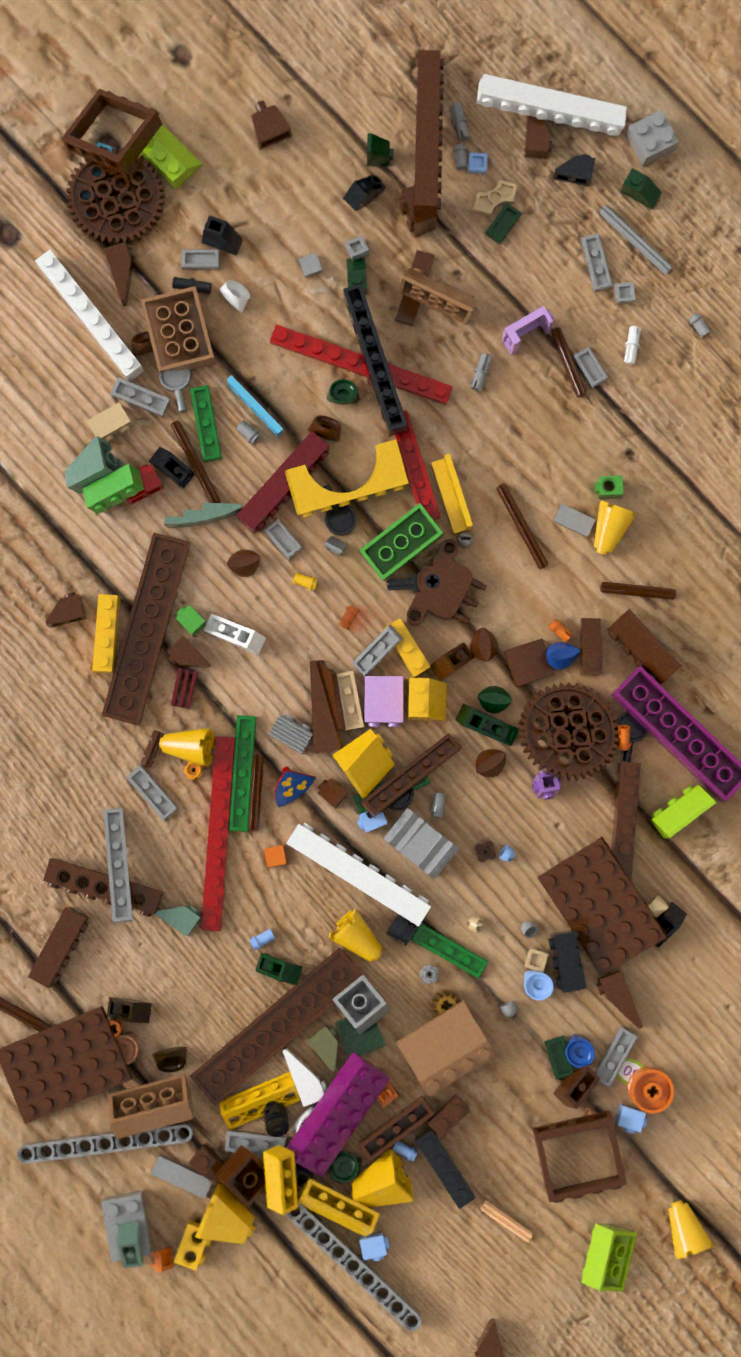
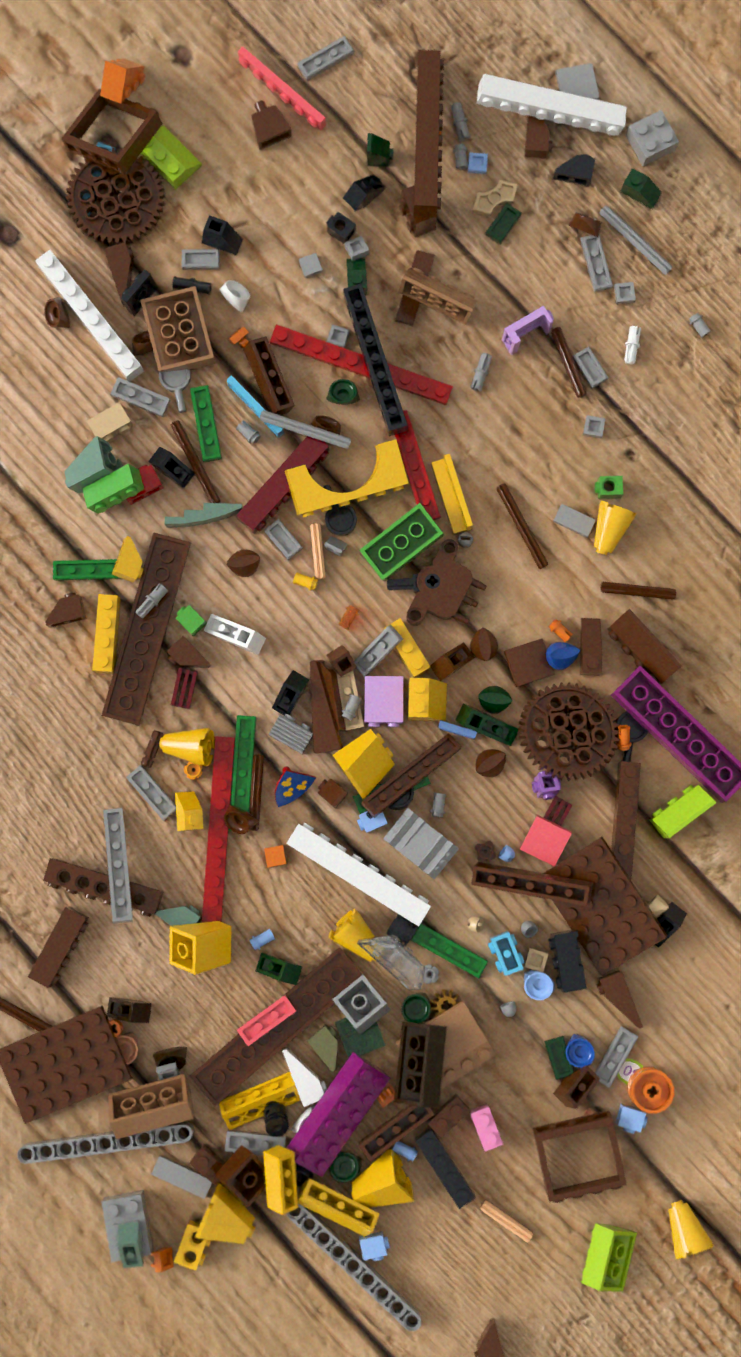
(56, 313): none -> reddish brown piece
(84, 569): none -> green tile
(121, 79): none -> orange wedge
(128, 562): none -> yellow slope
(142, 288): none -> black plate
(152, 600): none -> light grey axle
(167, 1071): none -> light grey tile
(188, 811): none -> yellow slope
(200, 946): none -> yellow slope
(239, 337): none -> orange tile
(239, 820): none -> reddish brown piece
(266, 1020): none -> coral plate
(268, 376): none -> reddish brown brick
(286, 93): none -> coral plate
(290, 693): none -> black slope
(305, 429): none -> light grey axle
(317, 551): none -> light nougat axle
(325, 58): none -> light grey tile
(338, 336): none -> light grey tile
(341, 235): none -> black brick
(341, 660): none -> reddish brown brick
(351, 707): none -> light grey pin
(396, 959): none -> clear wedge
(416, 1008): none -> dark green piece
(420, 1064): none -> dark brown slope
(457, 730): none -> medium blue tile
(486, 1127): none -> bright pink brick
(504, 947): none -> medium azure brick
(532, 883): none -> reddish brown brick
(545, 840): none -> coral tile
(562, 803): none -> dark red tile
(578, 81): none -> light grey tile
(586, 224): none -> reddish brown piece
(594, 426): none -> light grey plate

